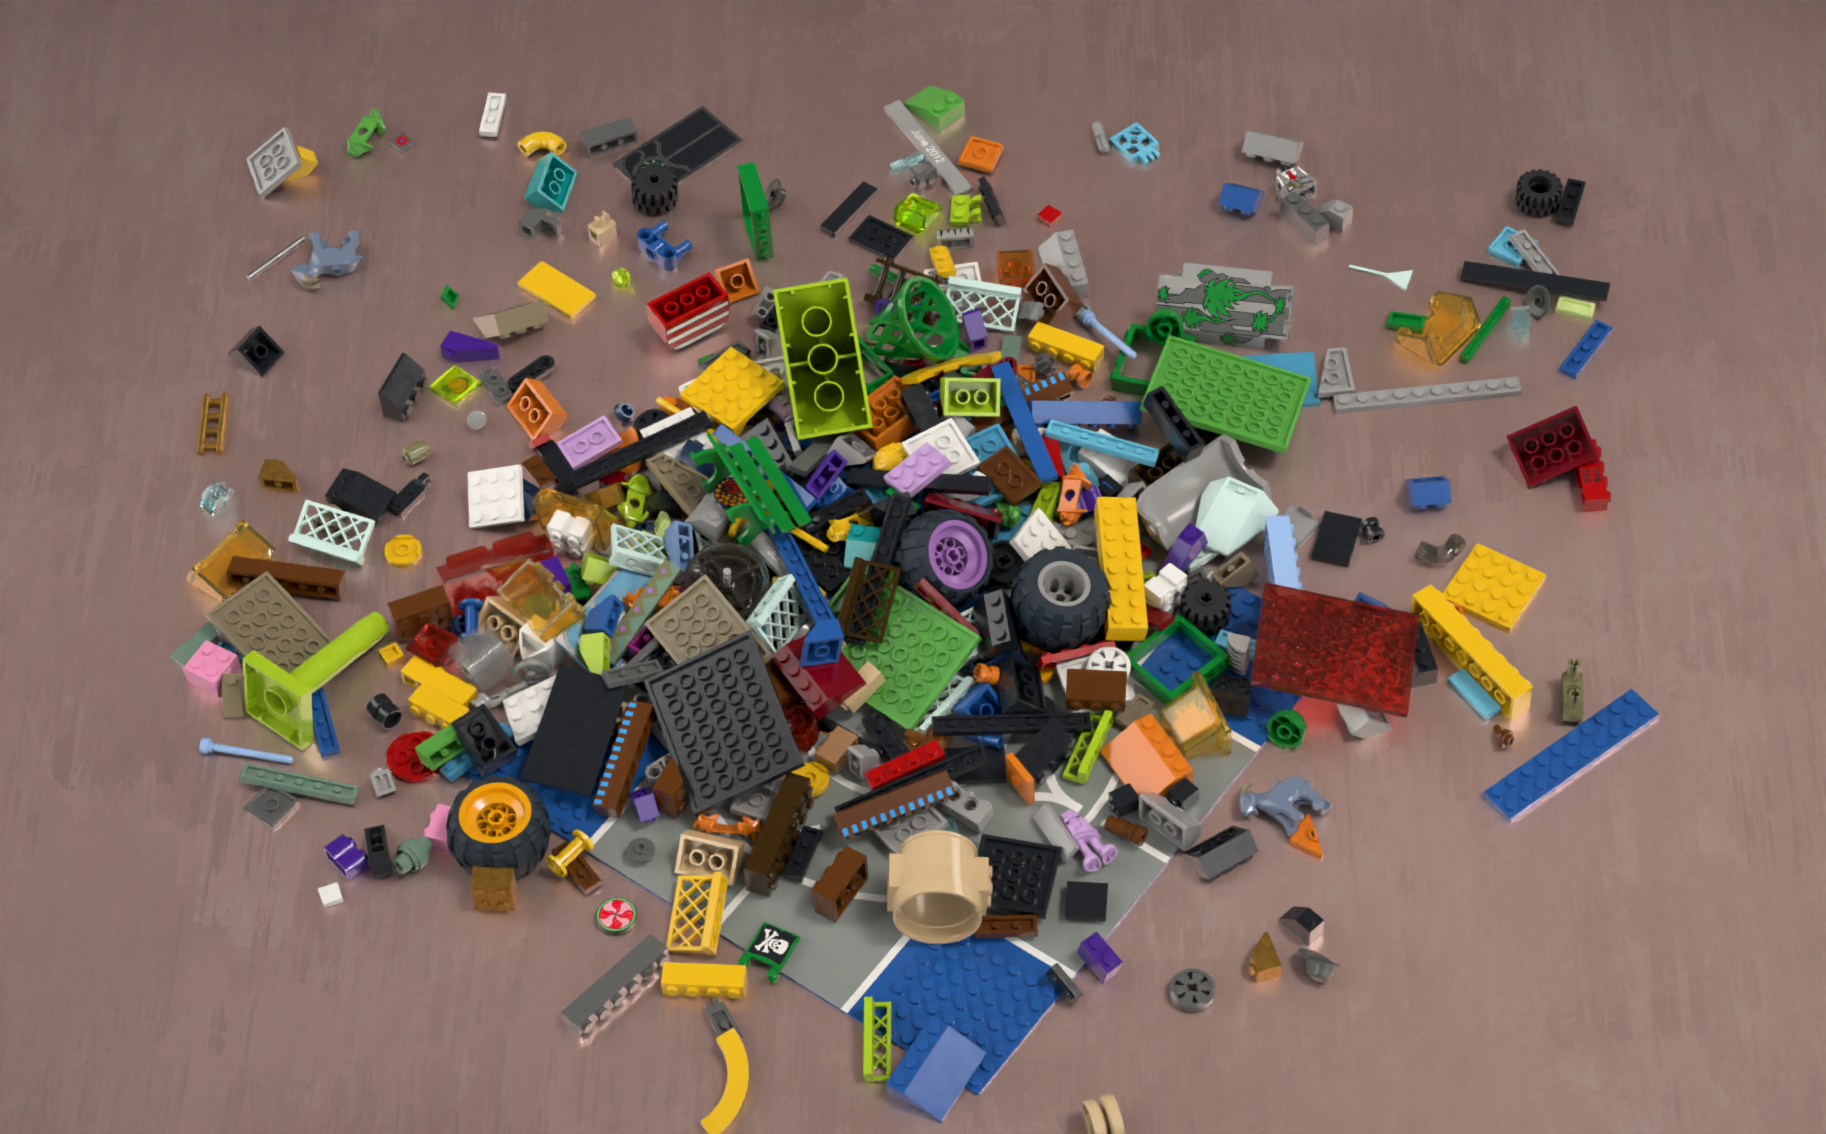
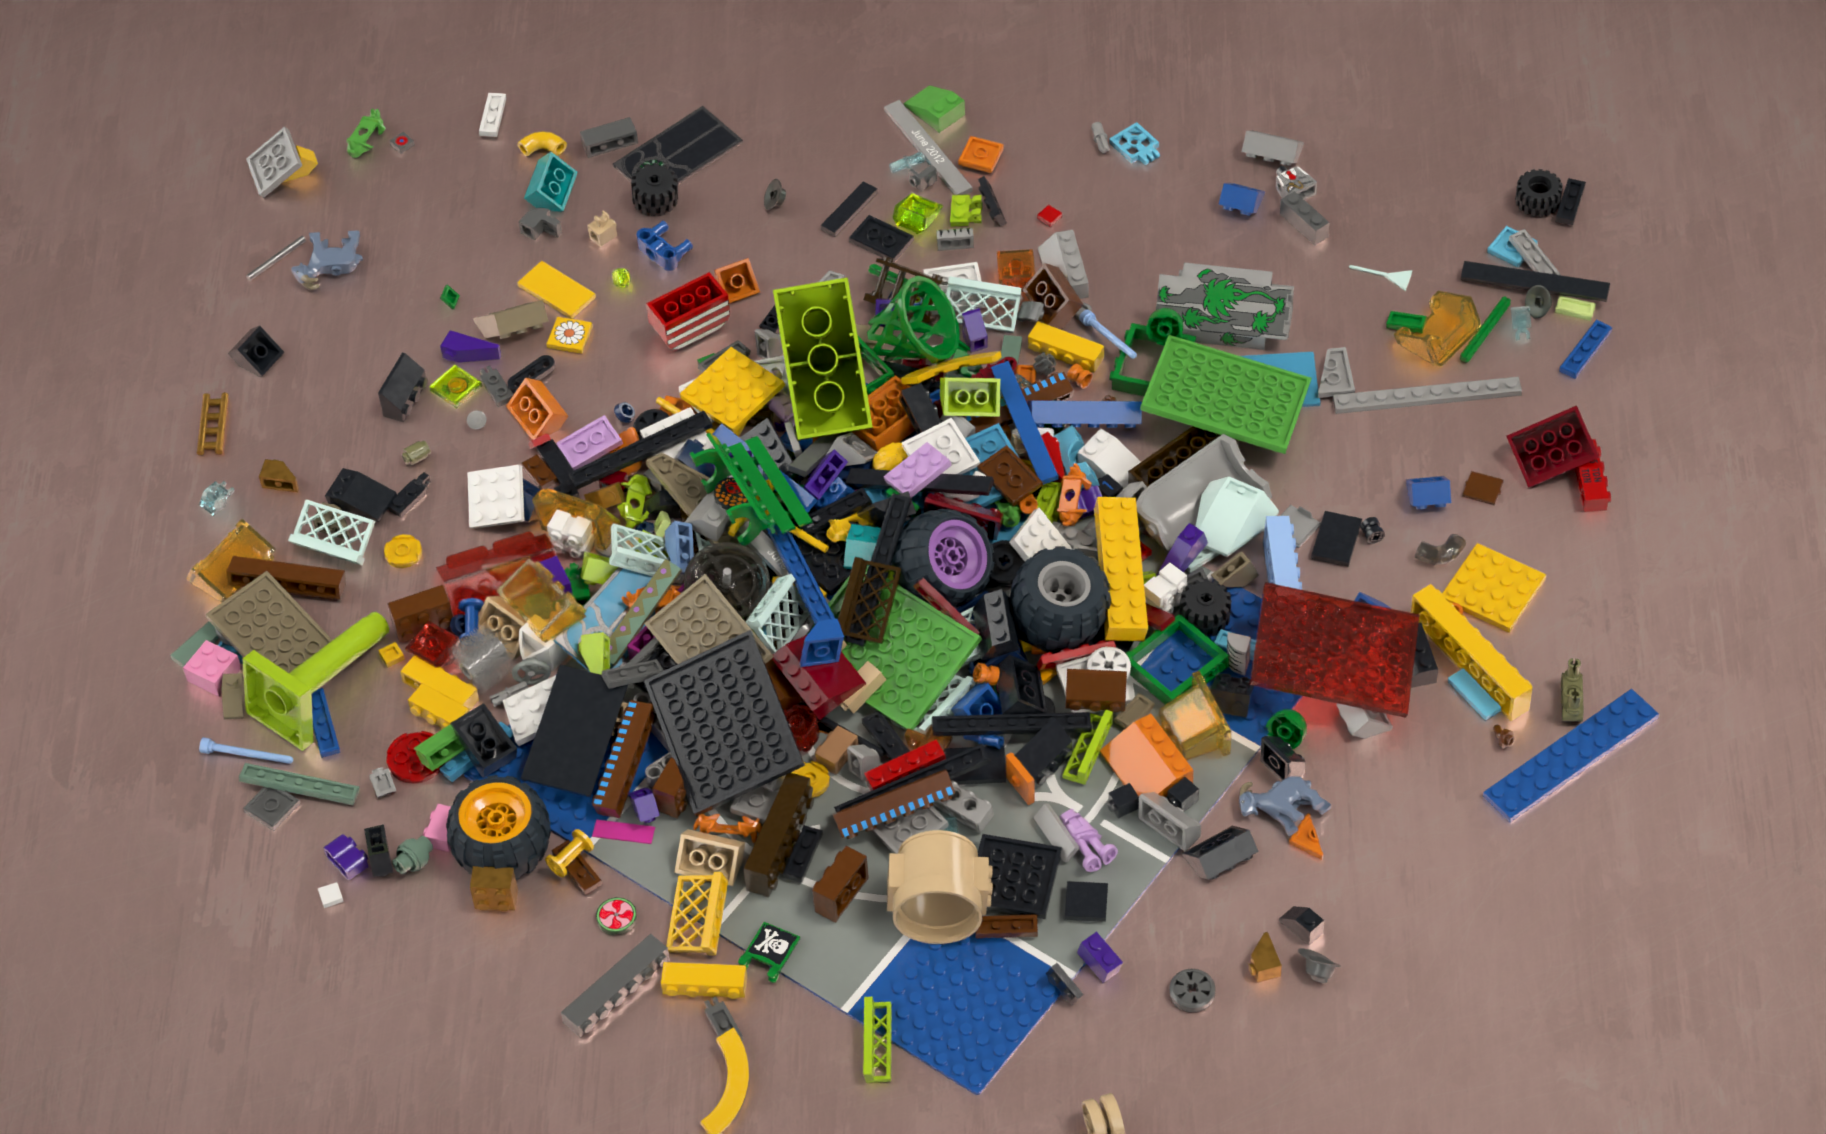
(384, 711): black wheel -> none
(481, 698): light grey wheel -> none
(569, 335): none -> tile
(604, 616): blue slope -> none
(623, 831): none -> dark pink tile
(641, 850): dark grey piece -> none
(755, 211): green window -> none
(764, 304): light grey hips -> none
(935, 1069): slope -> none
(942, 261): yellow plate -> none
(1028, 504): none -> orange piece
(1102, 443): medium azure tile -> none
(1133, 833): reddish brown axle -> none
(1173, 424): black brick -> none
(1281, 758): none -> black slope
(1337, 213): light grey slope -> none
(1483, 488): none -> reddish brown piece

